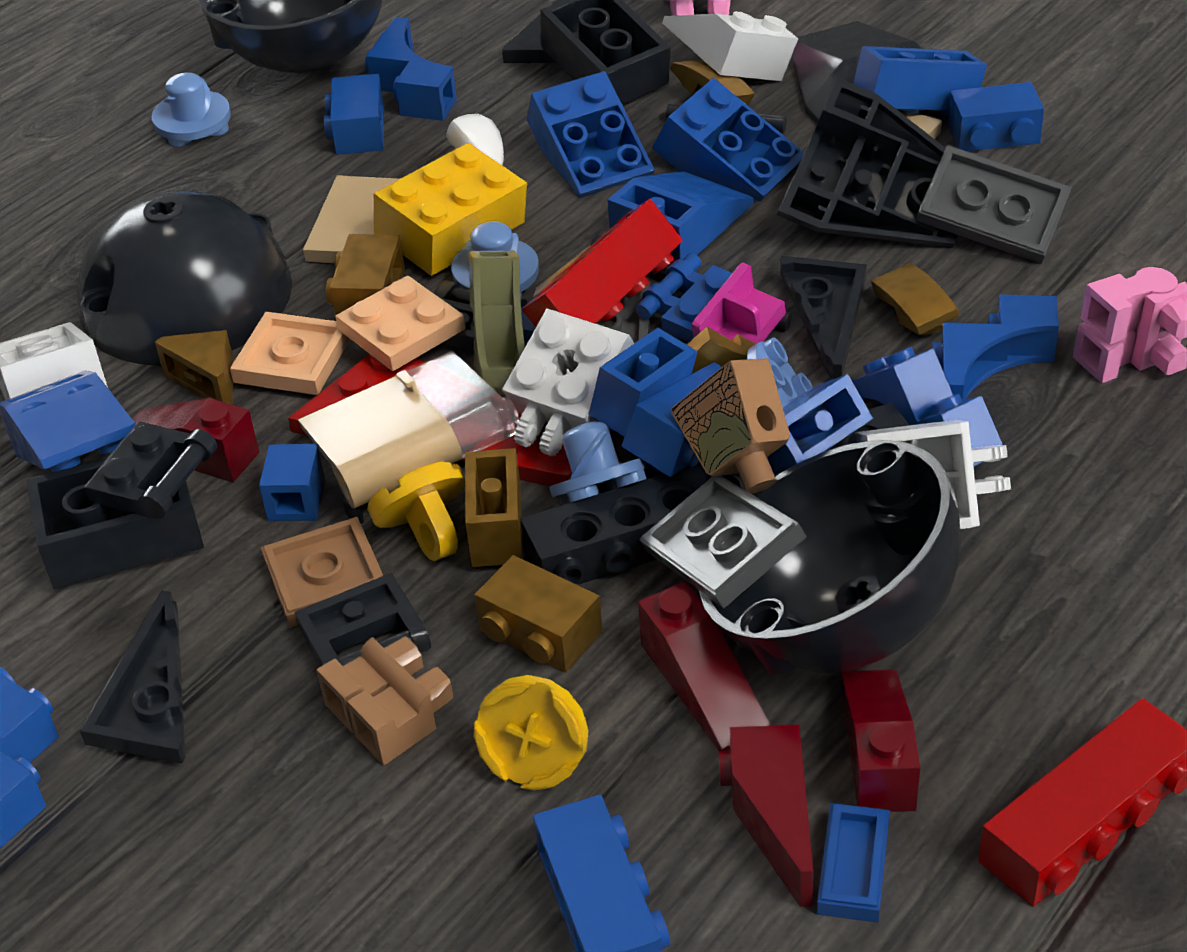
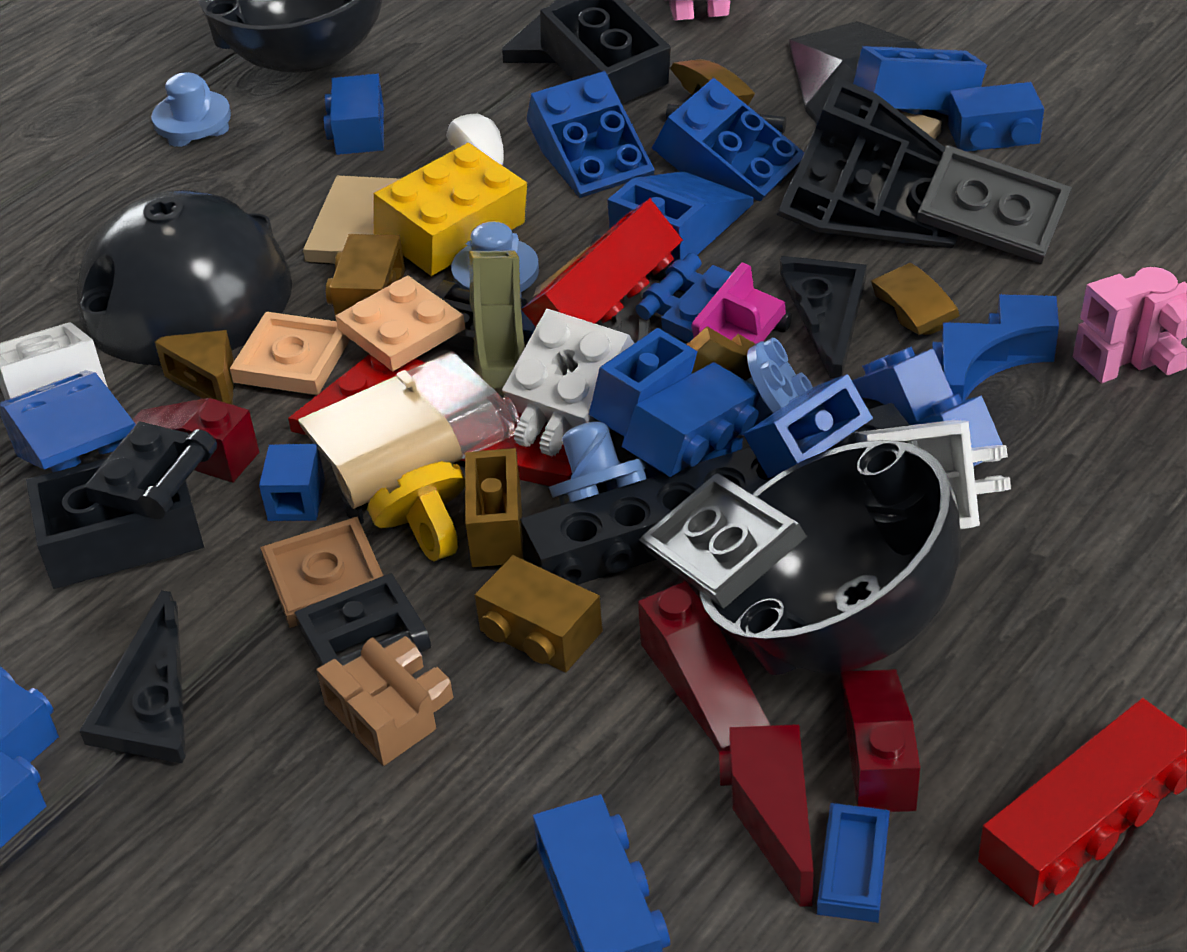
(419, 85): blue arch -> none
(531, 732): yellow tile -> none
(736, 422): medium nougat torso -> none
(737, 43): white slope -> none

